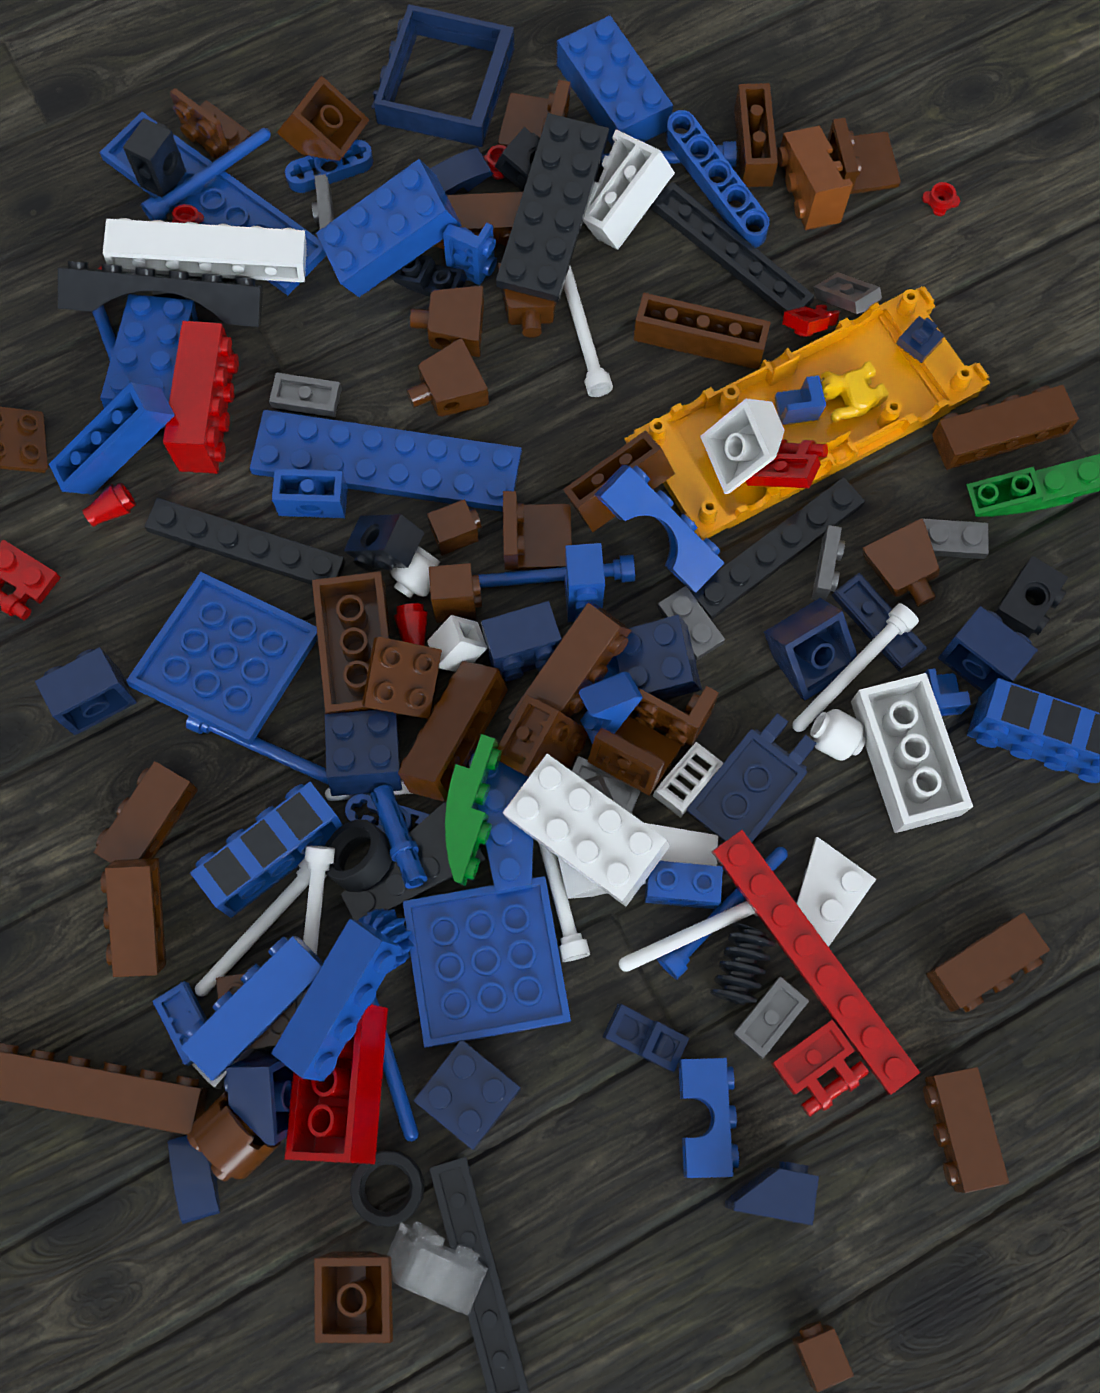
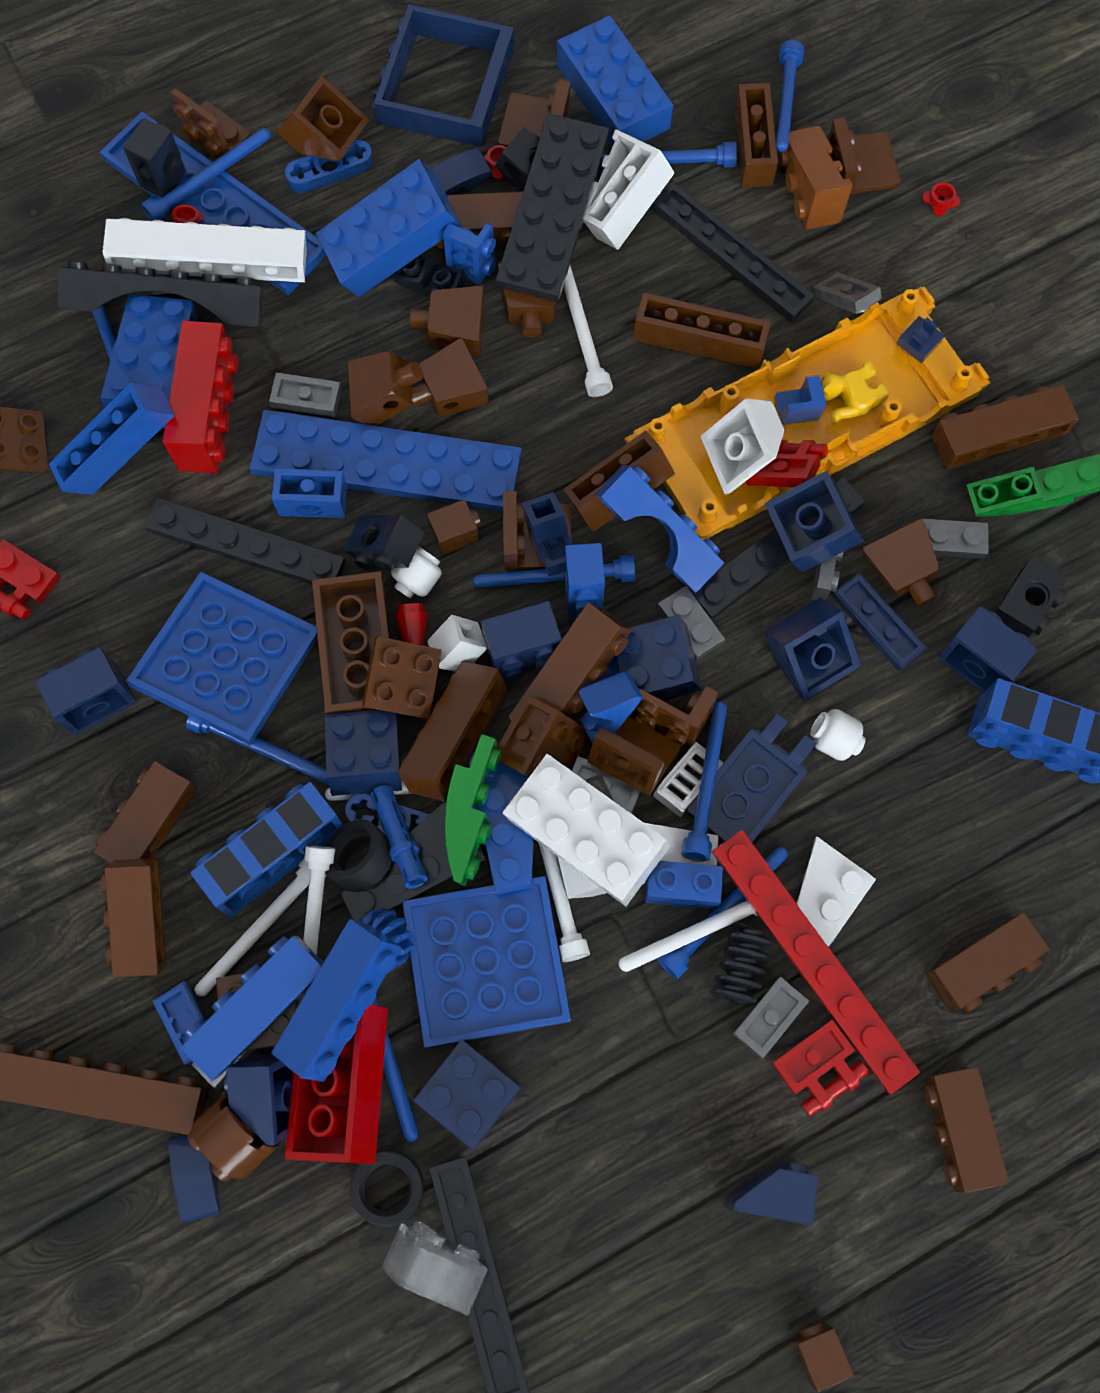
(109, 505): red cone -> none
(323, 208): flat silver plate -> none
(353, 1297): reddish brown slope -> none
(381, 386): none -> reddish brown torso
(454, 591): reddish brown brick -> none
(547, 531): none -> dark blue brick
(645, 1037): dark blue slope -> none
(697, 844): none -> blue piece
(712, 1152): blue arch -> none
(716, 165): blue beam -> none
(790, 57): none -> blue piece
(809, 321): red plate -> none
(814, 522): none -> dark blue brick
(900, 620): white piece -> none
(911, 753): white brick -> none
(947, 693): blue panel -> none

